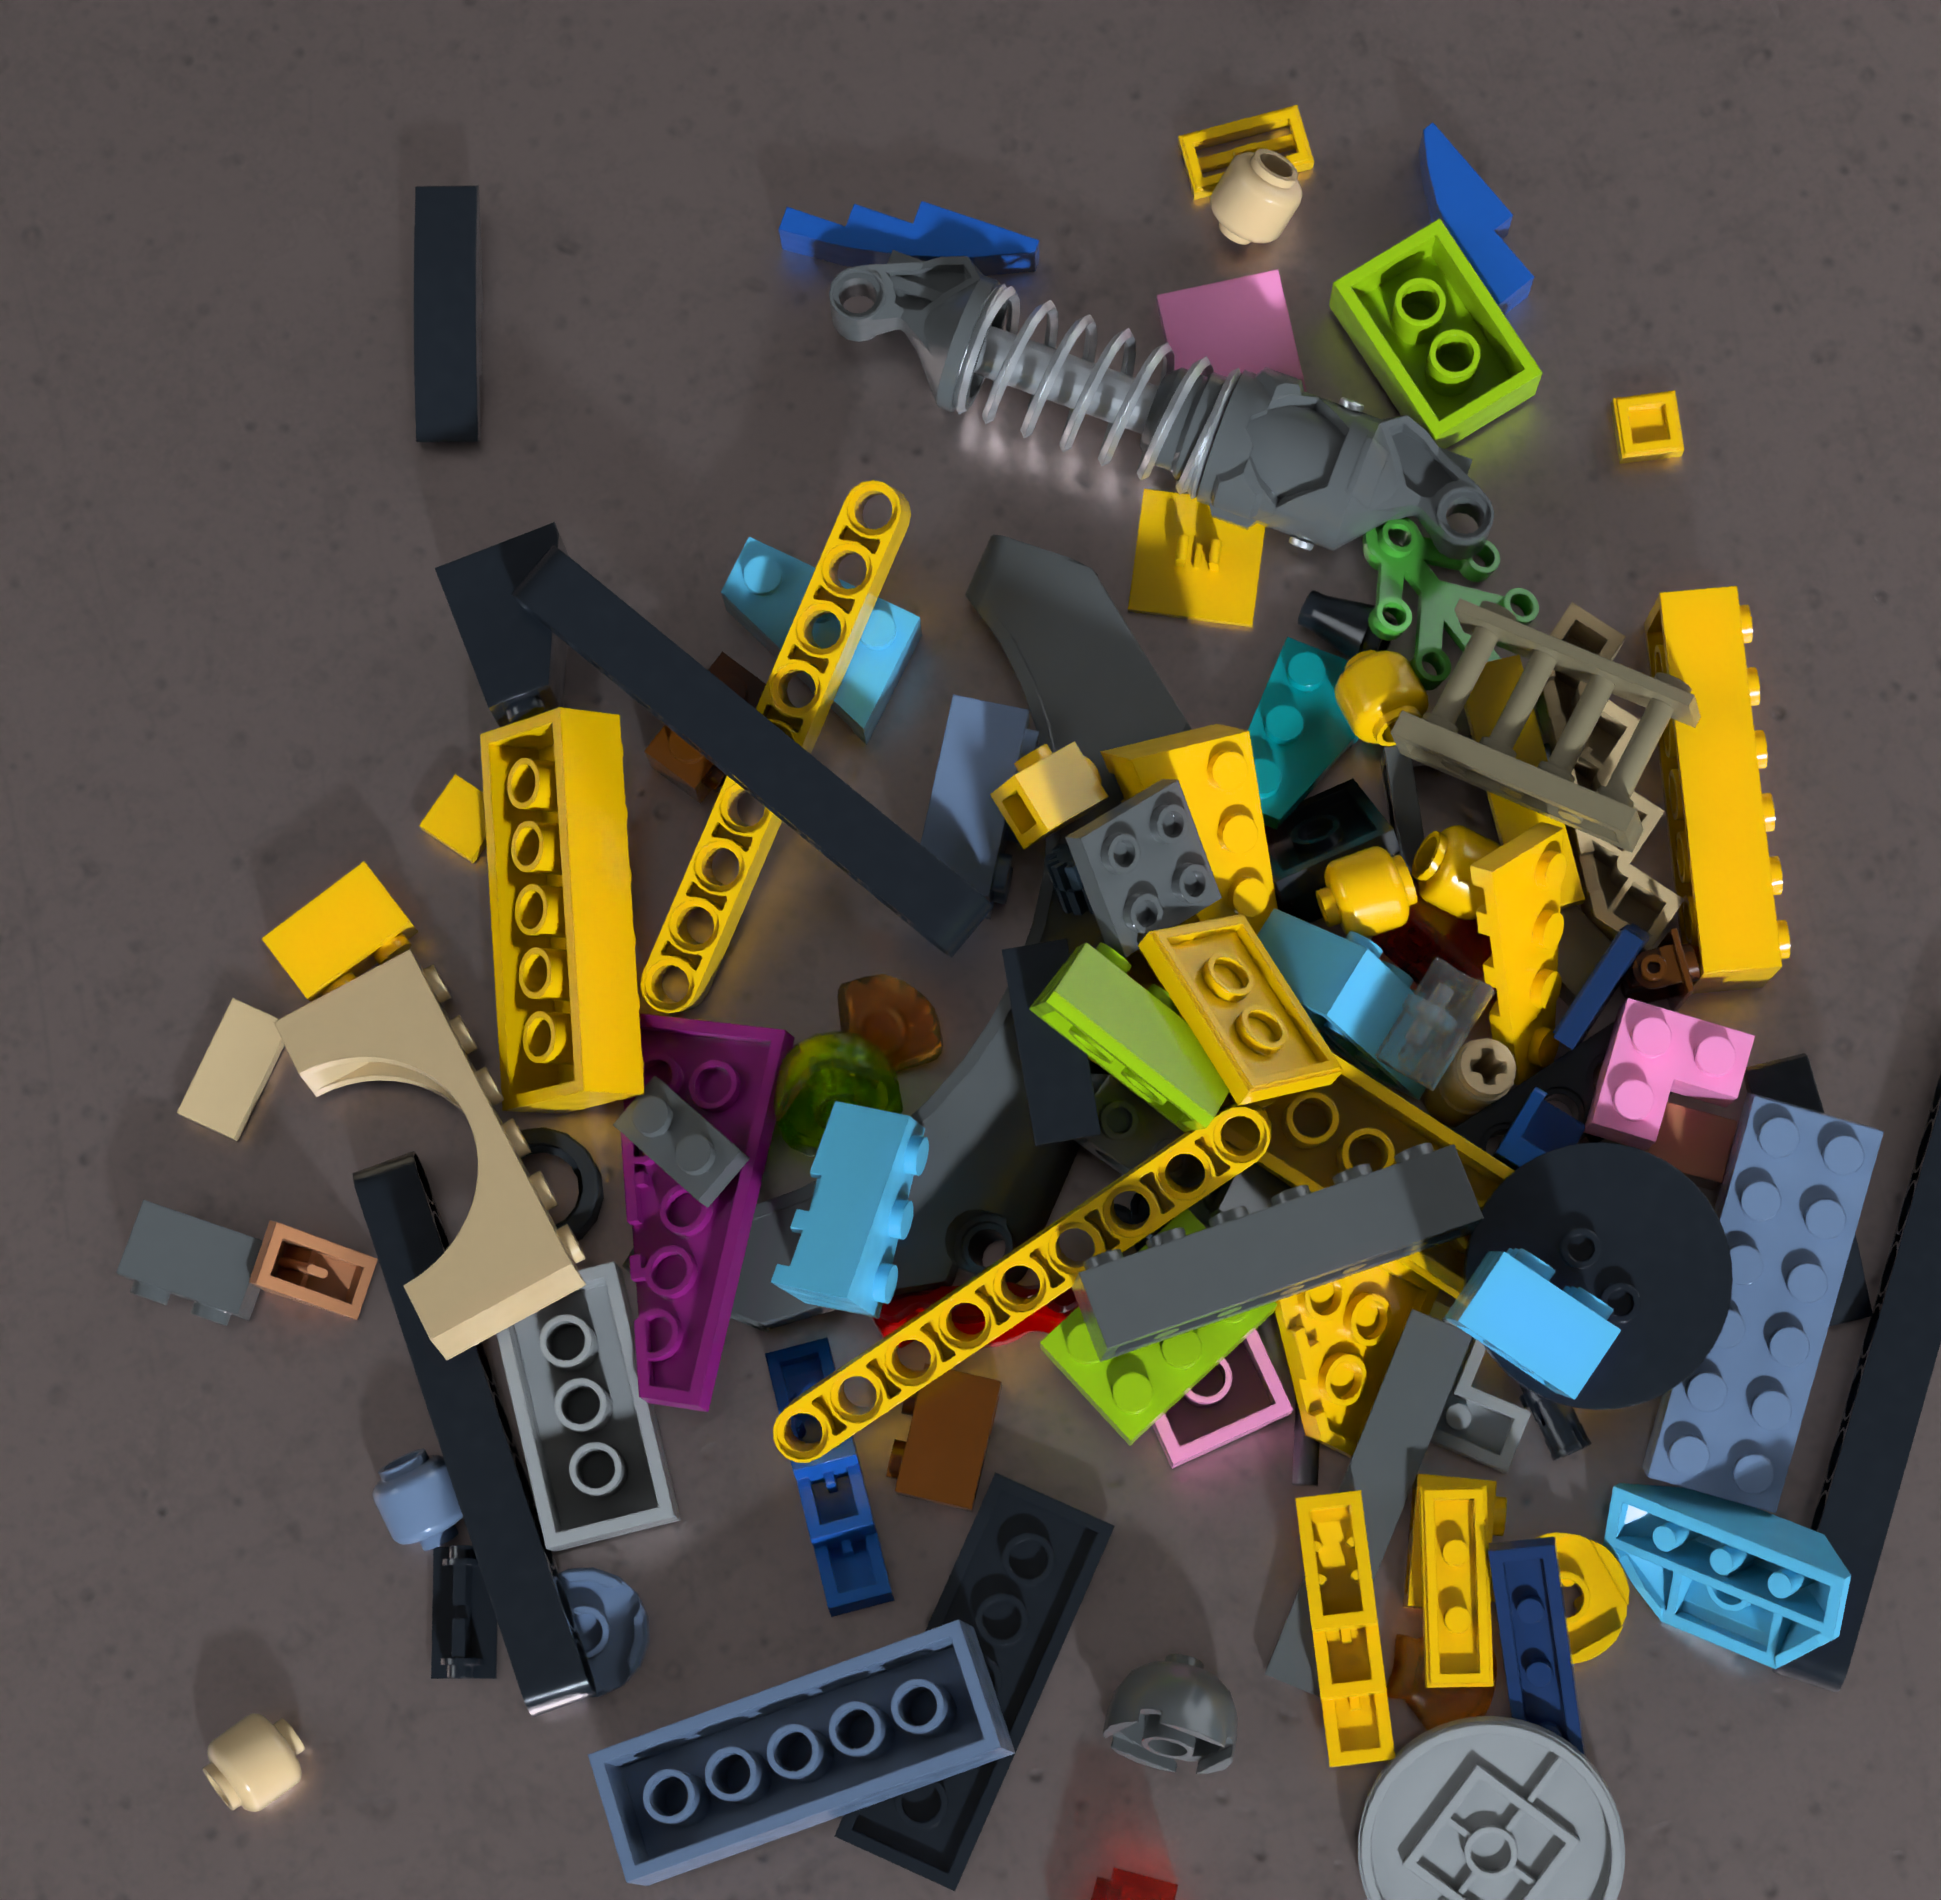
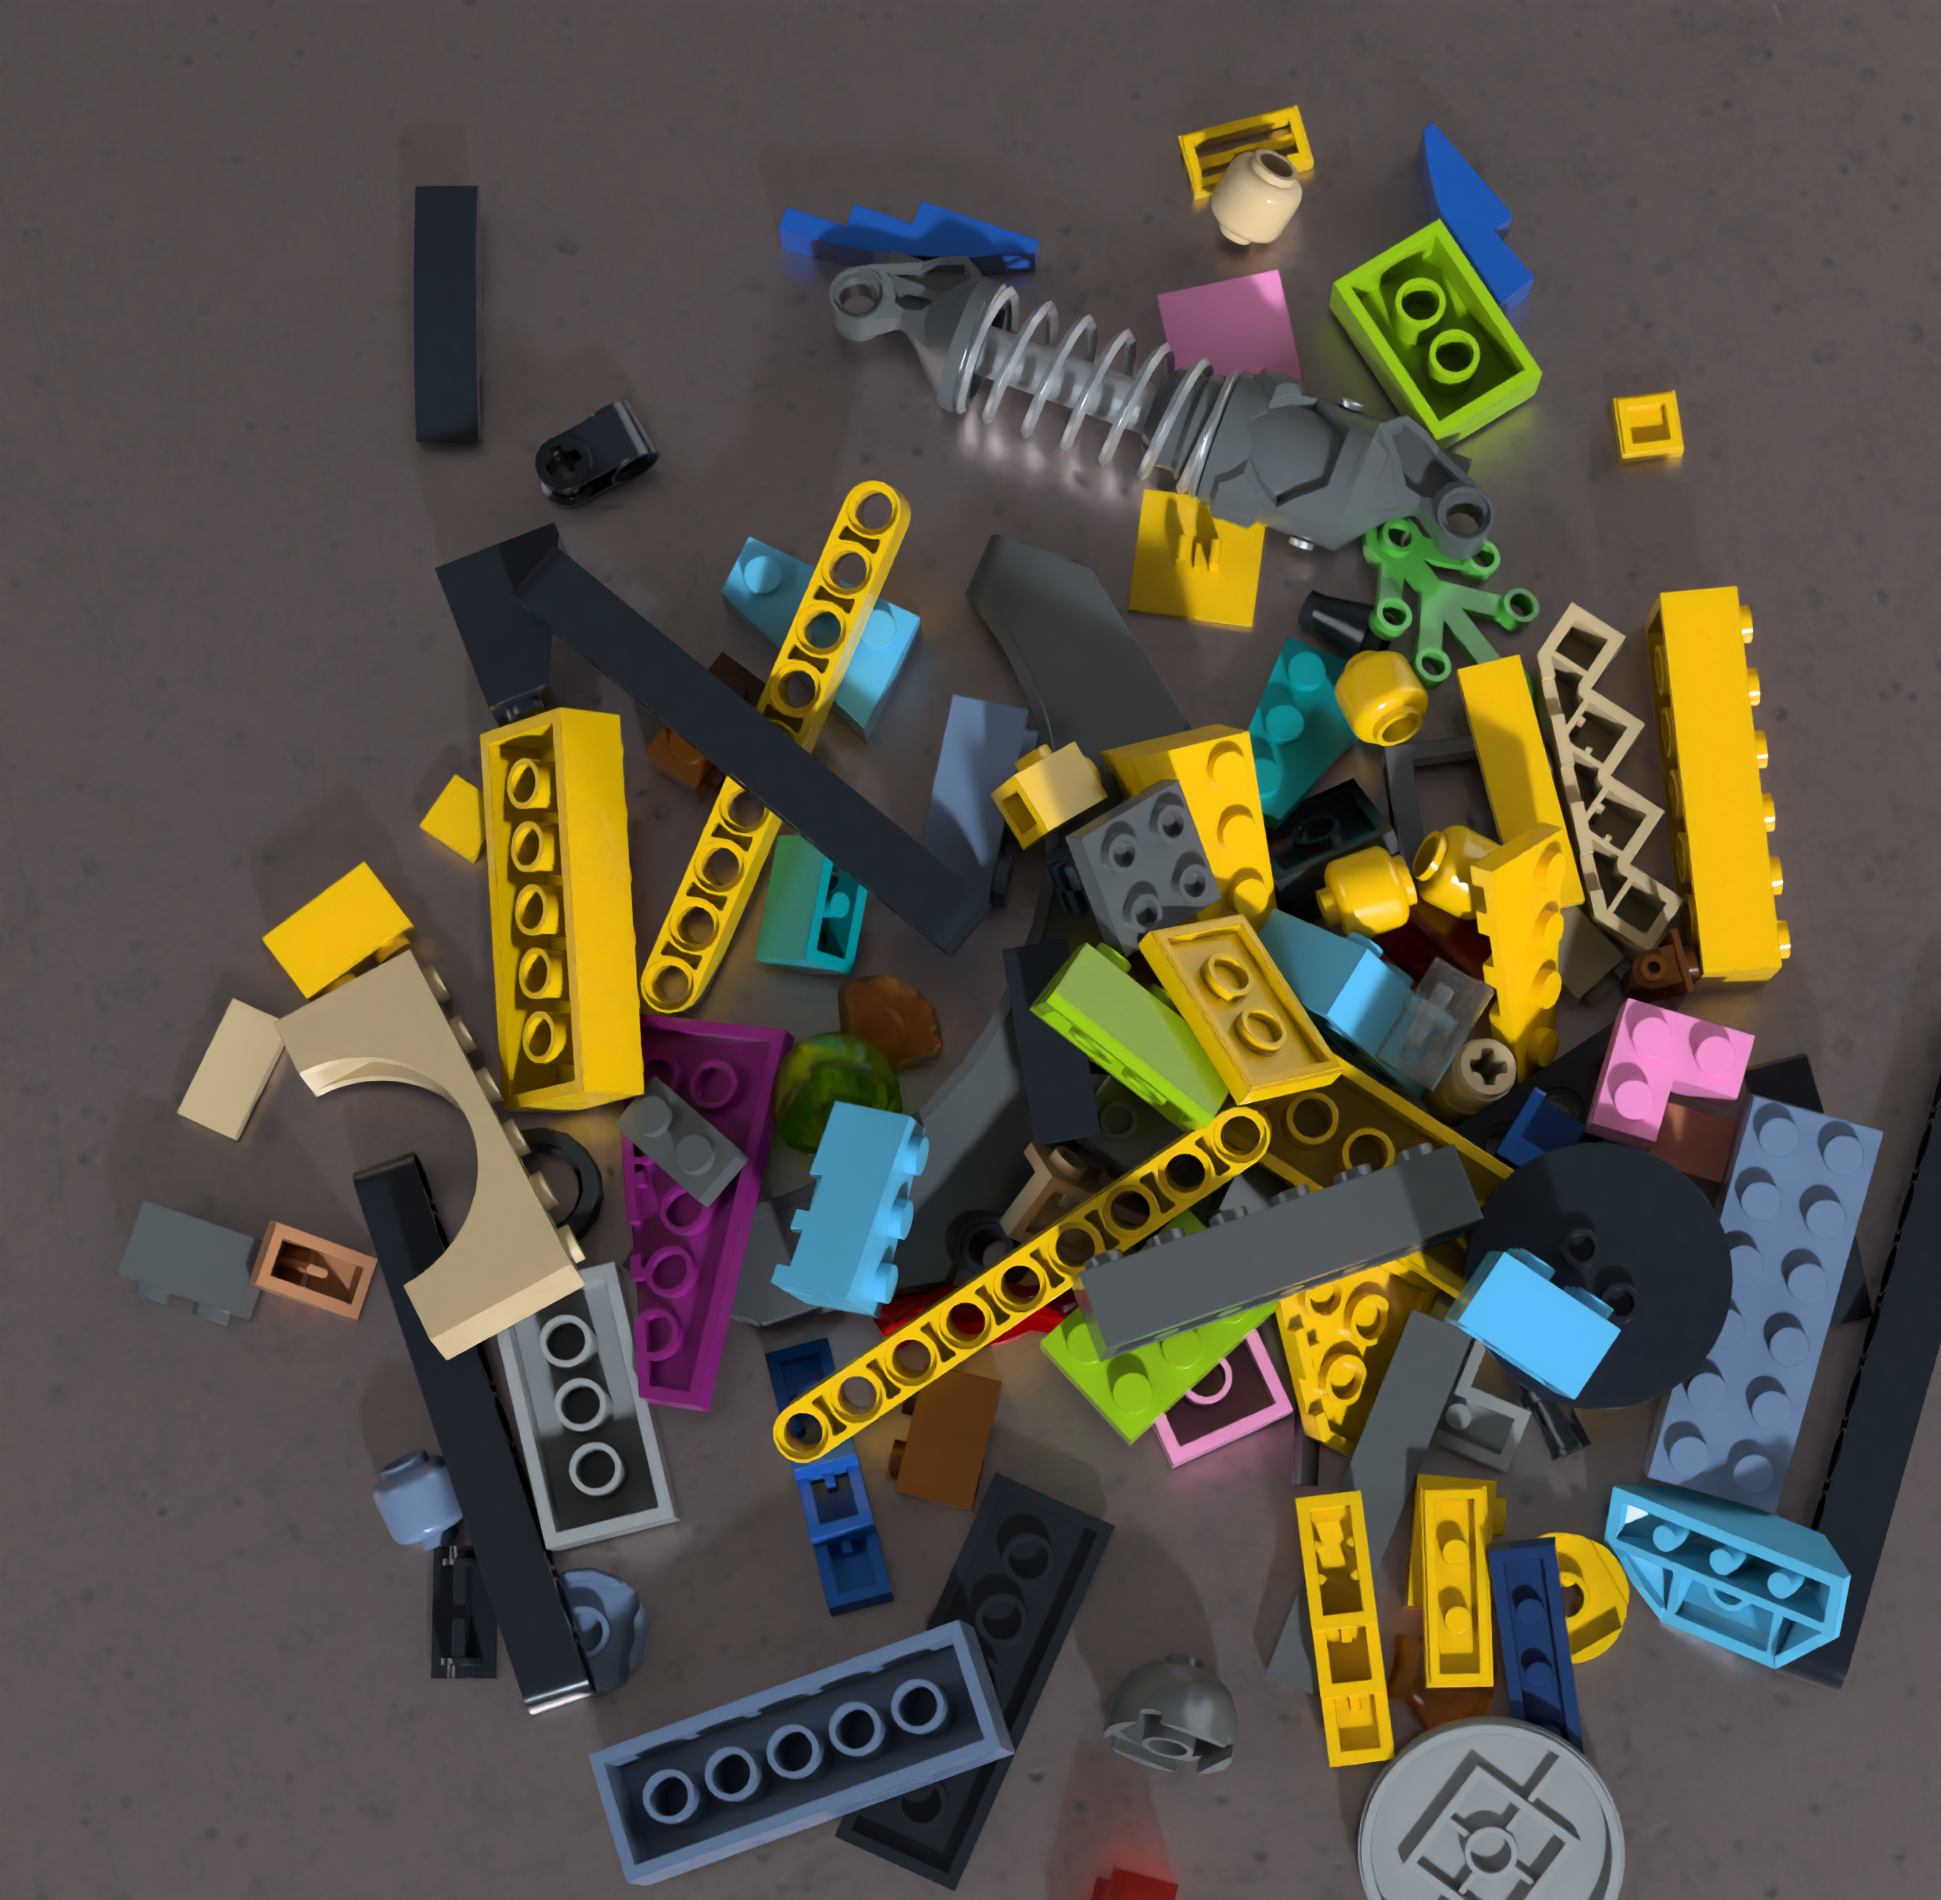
(254, 1762): tan head -> none
(601, 450): none -> black piece
(810, 912): none -> teal brick
(1056, 1188): none -> light nougat bracket
(1550, 786): dark tan fence -> none
(1601, 985): dark blue tile -> none

